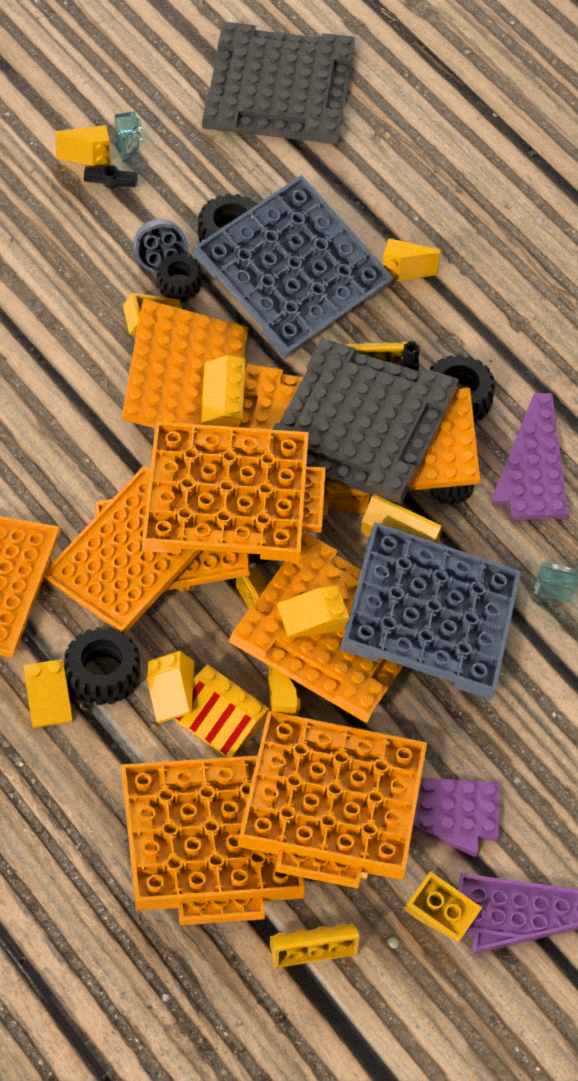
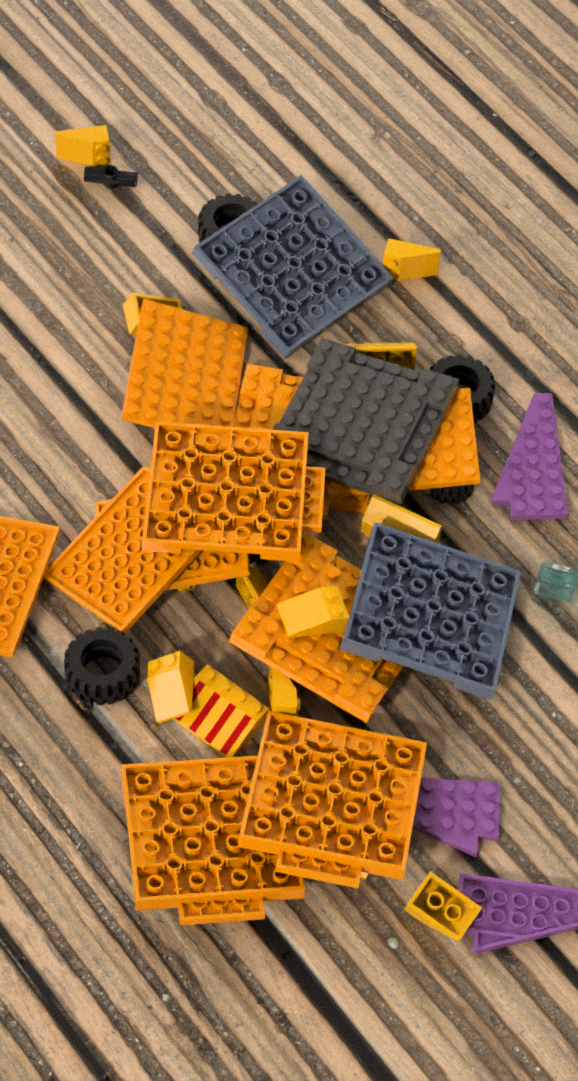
(47, 693): yellow slope -> none
(127, 134): clear light blue slope -> none
(148, 246): sand blue cylinder -> none
(179, 265): black tyre -> none
(223, 391): yellow slope -> none
(279, 84): dark grey plate -> none
(314, 945): yellow slope -> none
(411, 356): black piece -> none

